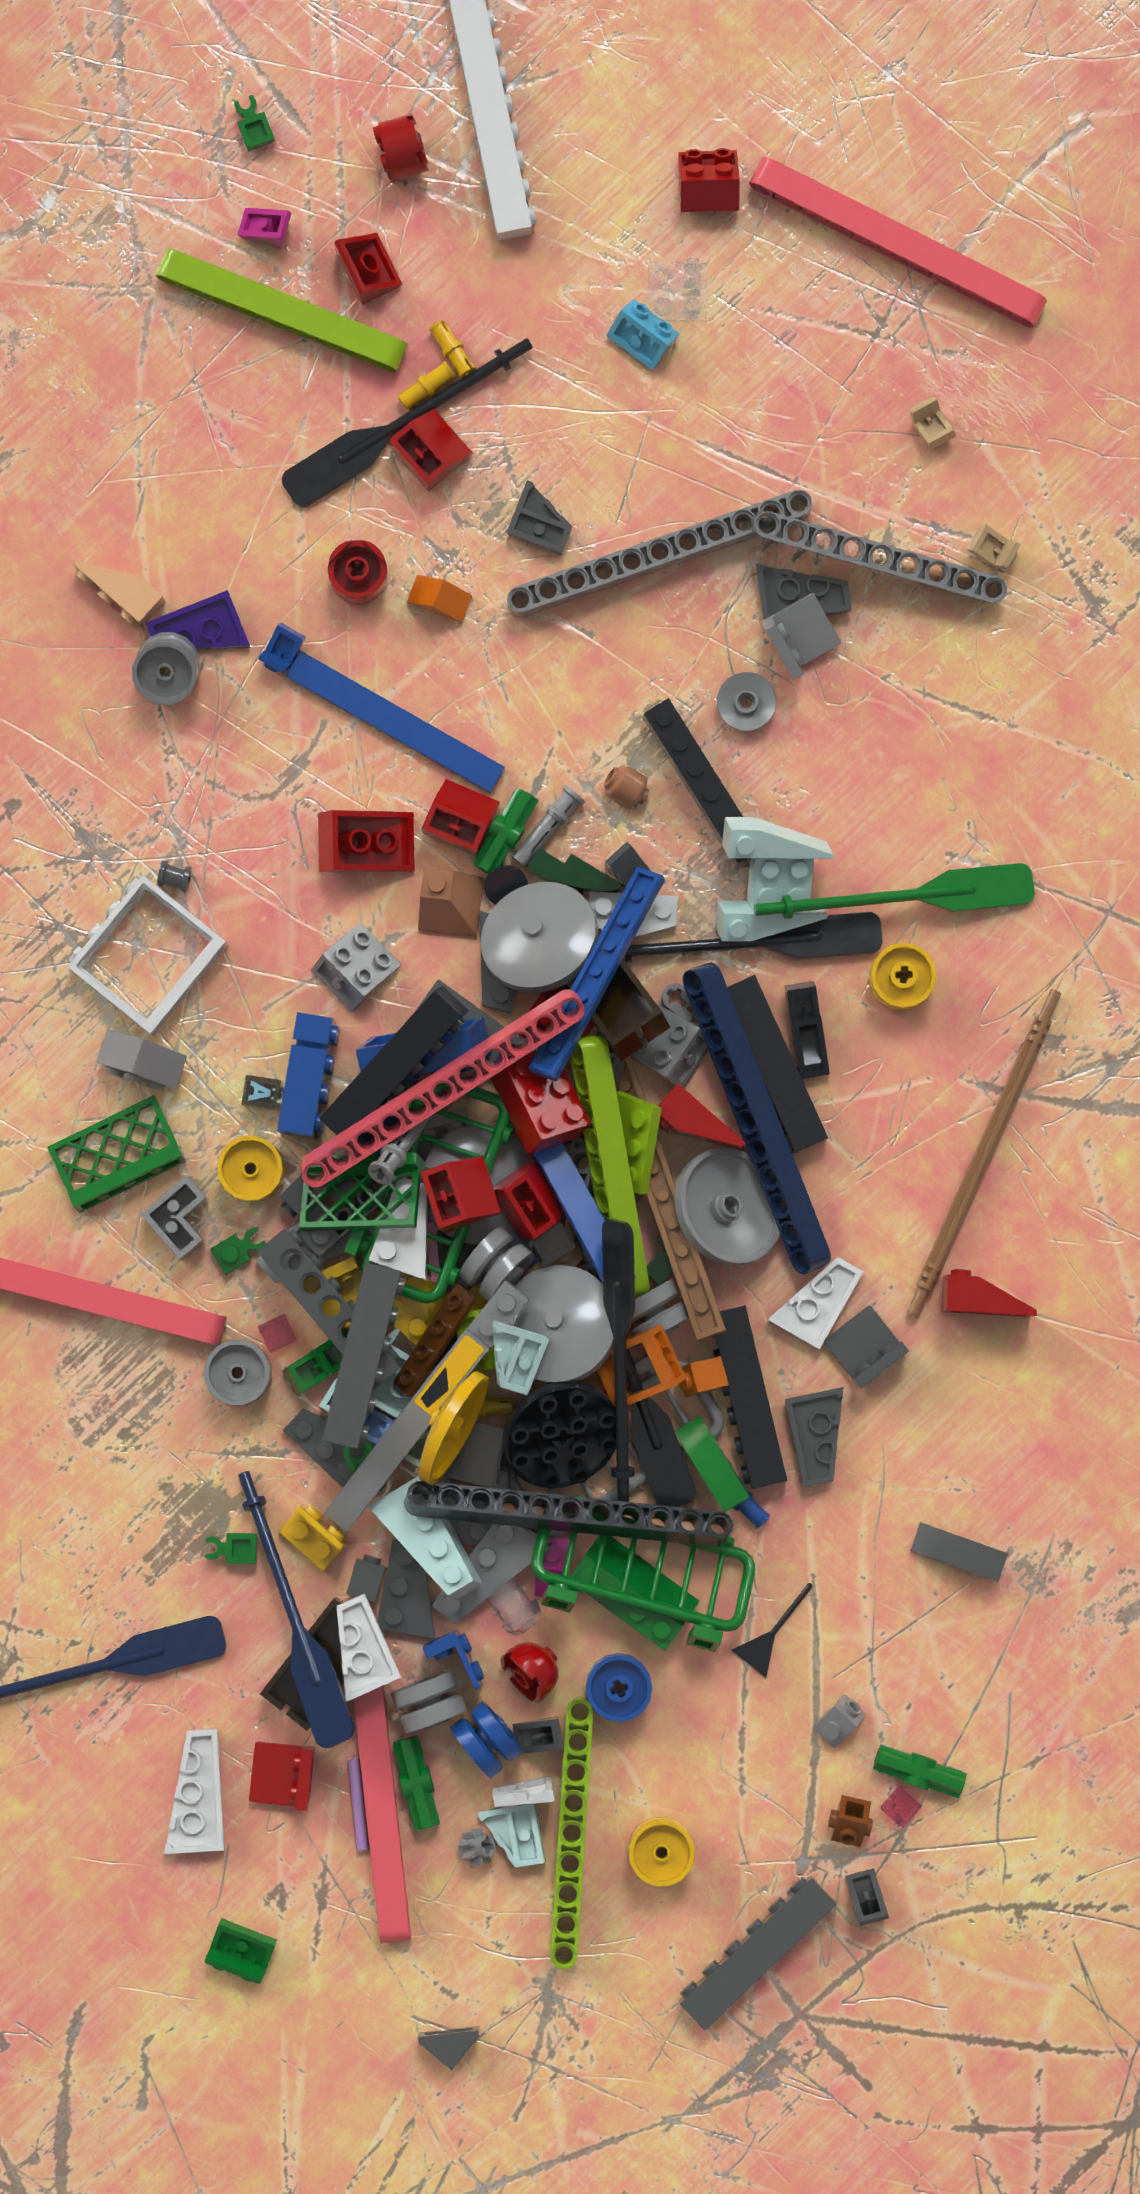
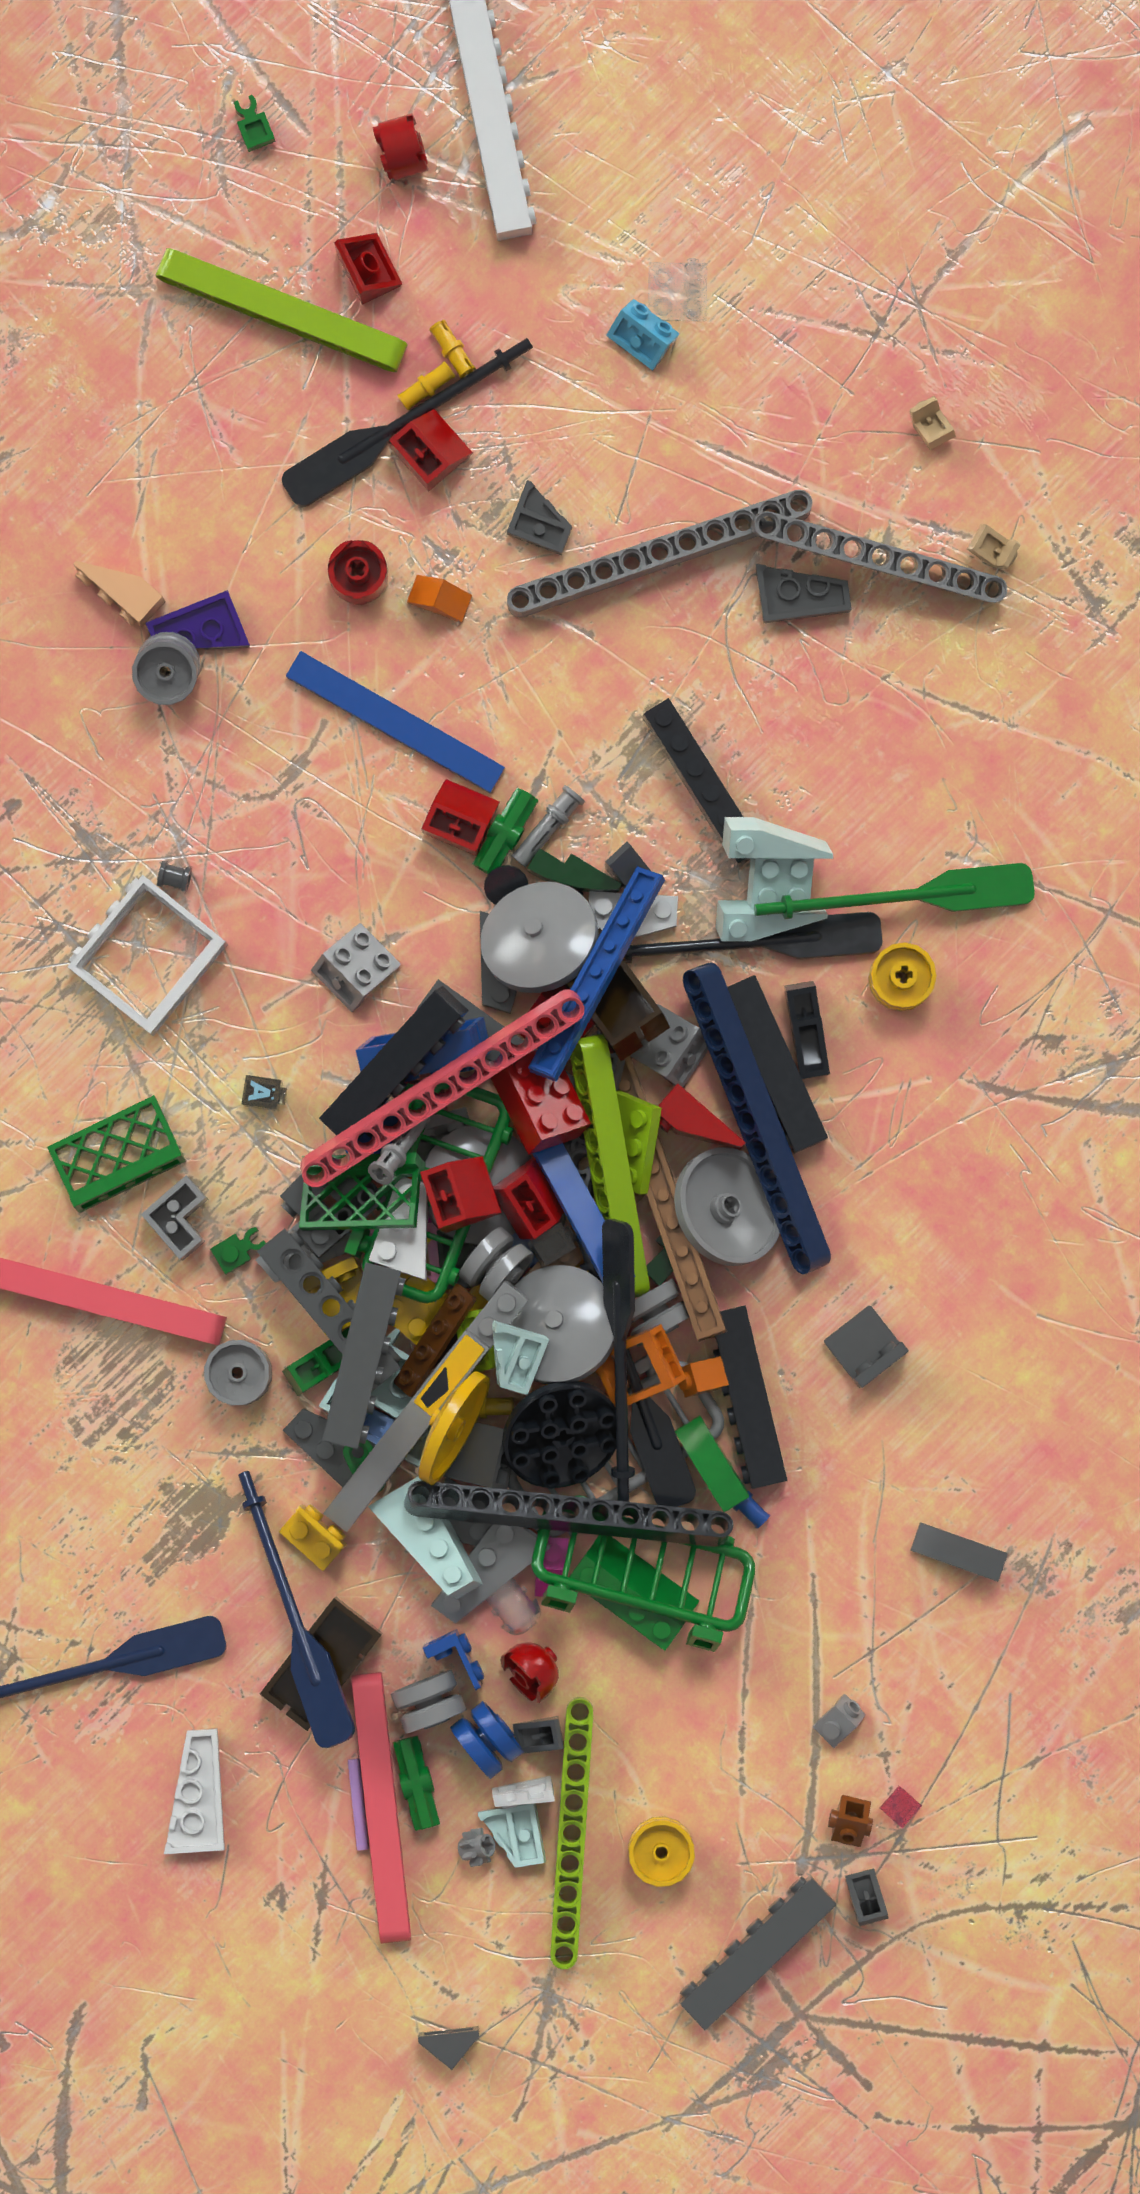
(141, 1060): light grey brick -> none
(238, 1548): green plate -> none
(240, 1951): green bracket -> none
(264, 225): dark pink slope -> none
(268, 1173): yellow wheel -> none
(277, 1333): clear pink tile -> none
(282, 649): blue bracket -> none
(282, 1774): red bracket -> none
(307, 1075): blue piece -> none
(364, 1651): white wing -> none
(366, 841): red slope -> none
(366, 1577): dark grey brick -> none
(405, 1596): dark grey wing -> none
(450, 902): nougat slope -> none
(624, 1704): blue wheel -> none
(626, 786): nougat head -> none
(676, 1007): light grey beam -> none
(709, 180): red slope -> none
(751, 687): light grey dish -> none
(759, 1650): black piece -> none
(801, 633): light grey bracket -> none
(814, 1430): dark grey wing -> none
(818, 1303): white wing -> none
(898, 242): coral beam -> none
(919, 1771): green piece -> none
(977, 1296): red slope -> none
(983, 1153): medium nougat axle -> none

